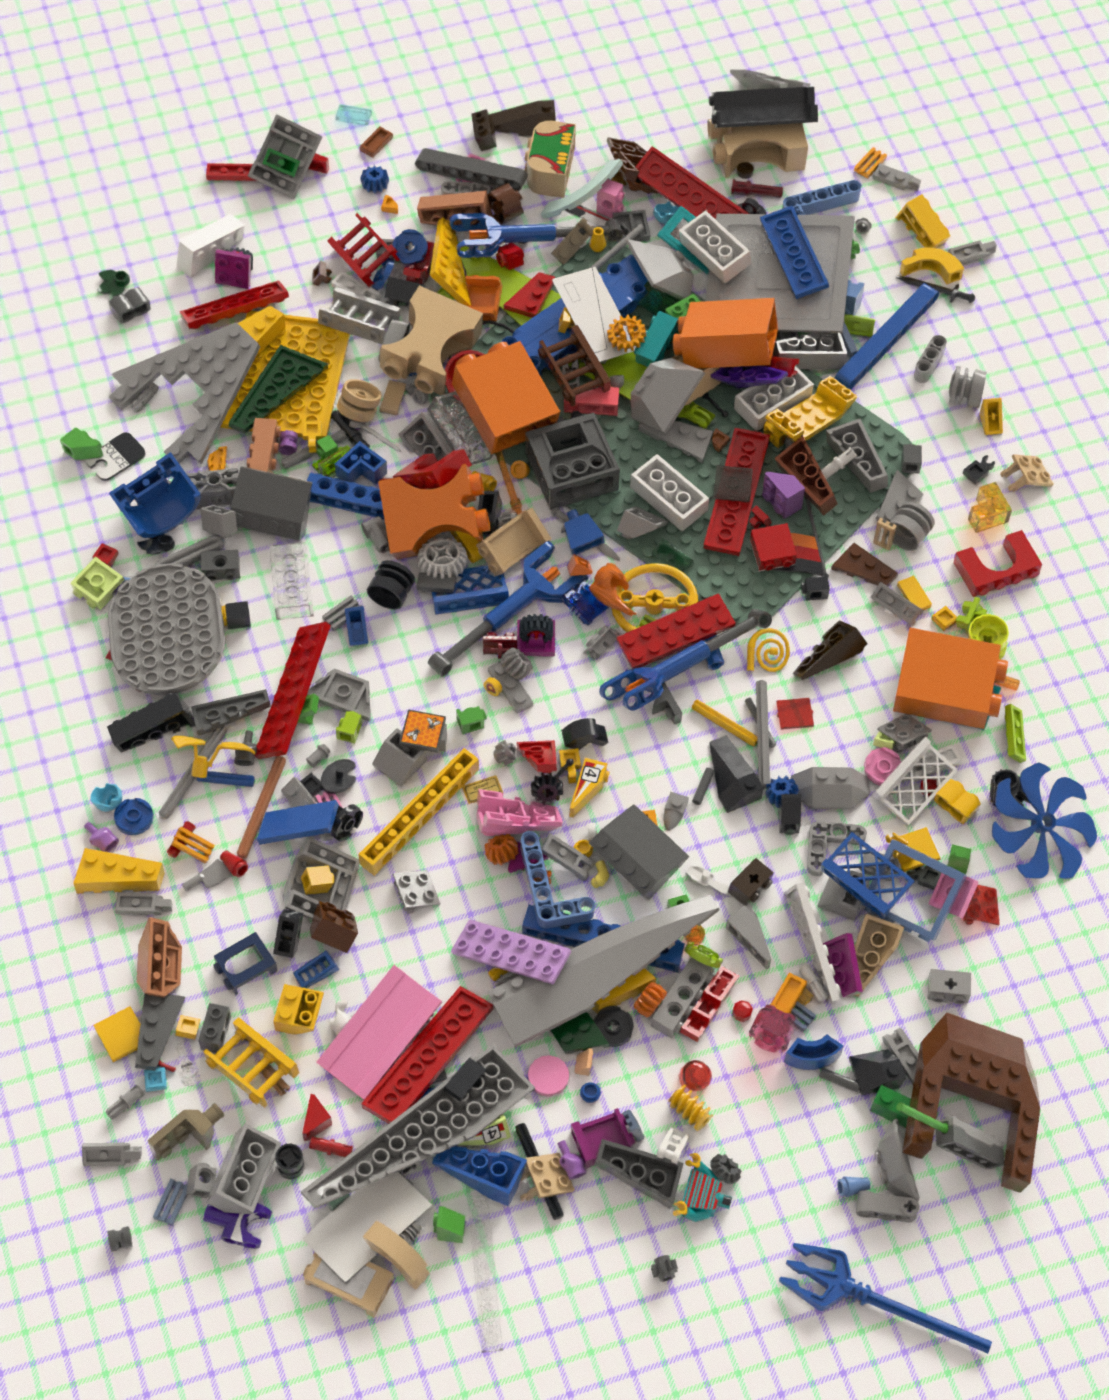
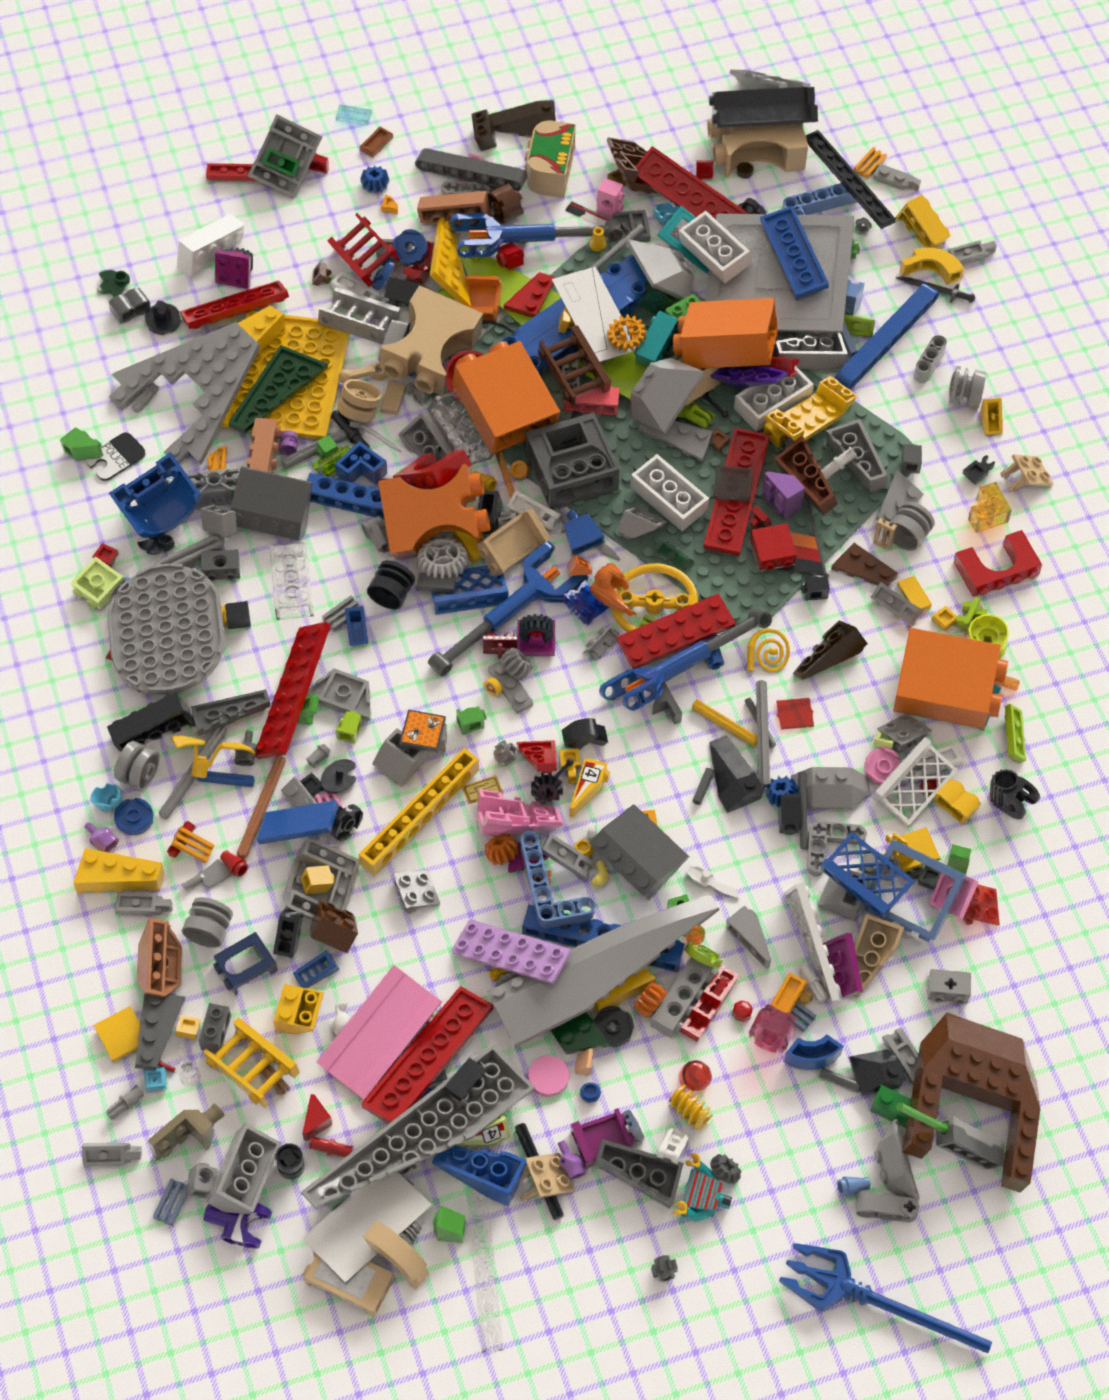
(120, 1238): dark grey wheel -> none
(136, 765): none -> light grey wheel
(162, 318): none -> black tile
(207, 922): none -> light grey wheel
(312, 431): yellow plate -> none
(345, 374): none -> tan piece
(521, 502): none -> white plate
(572, 241): dark tan plate -> none
(573, 200): light aqua tile -> none
(617, 380): light grey hinge -> none
(674, 810): light grey plate -> none
(704, 169): none -> red tile
(748, 188): dark red pin -> none
(751, 882): dark brown brick -> none
(803, 828): none -> dark grey bar
(850, 179): none -> black tile
(1012, 841): blue piece -> none

